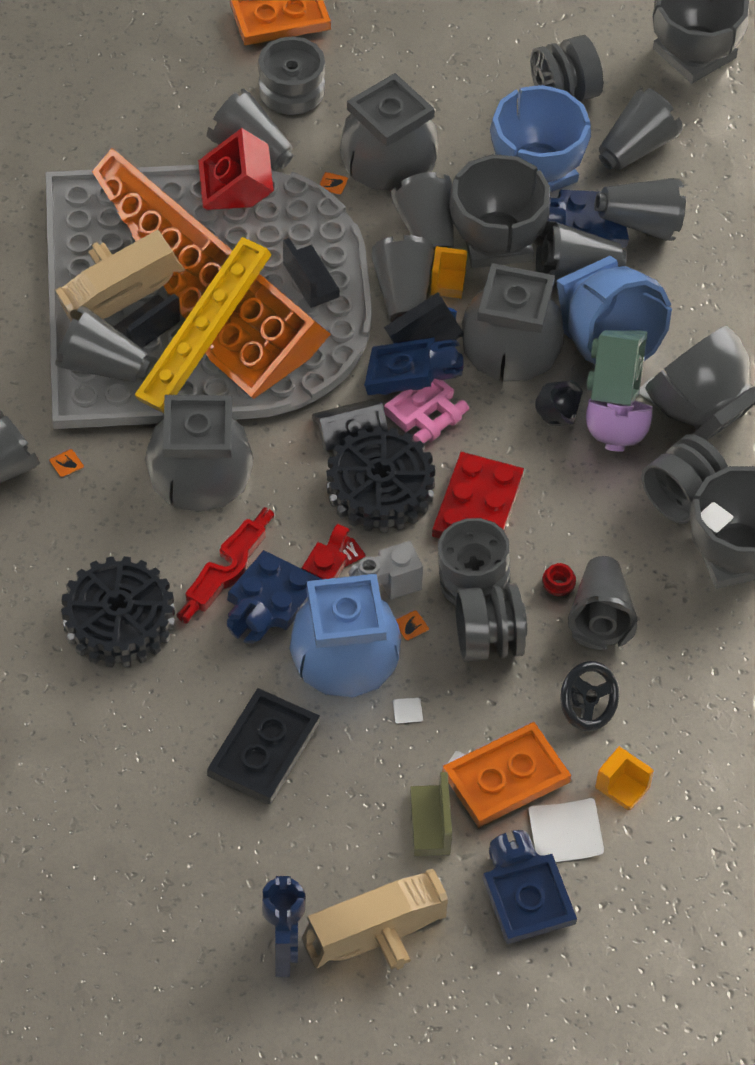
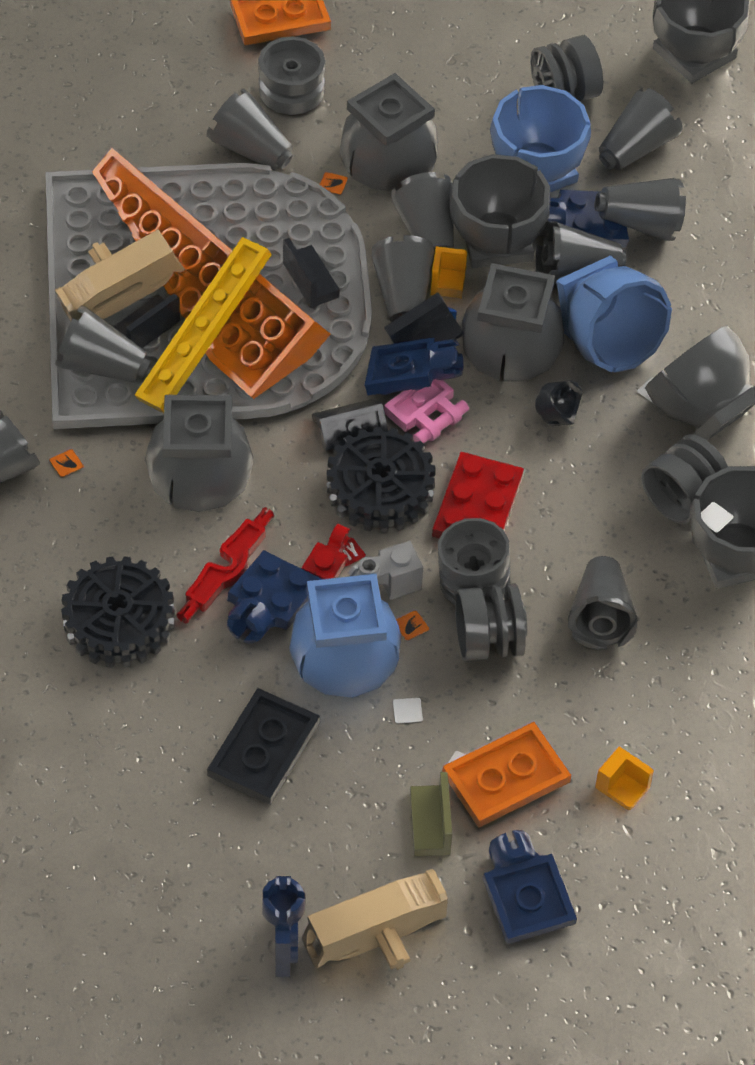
(236, 173): red slope -> none
(559, 572): red plate -> none
(567, 830): white sticker -> none
(585, 696): black piece -> none
(617, 366): sand green slope -> none
(618, 424): lavender cylinder -> none

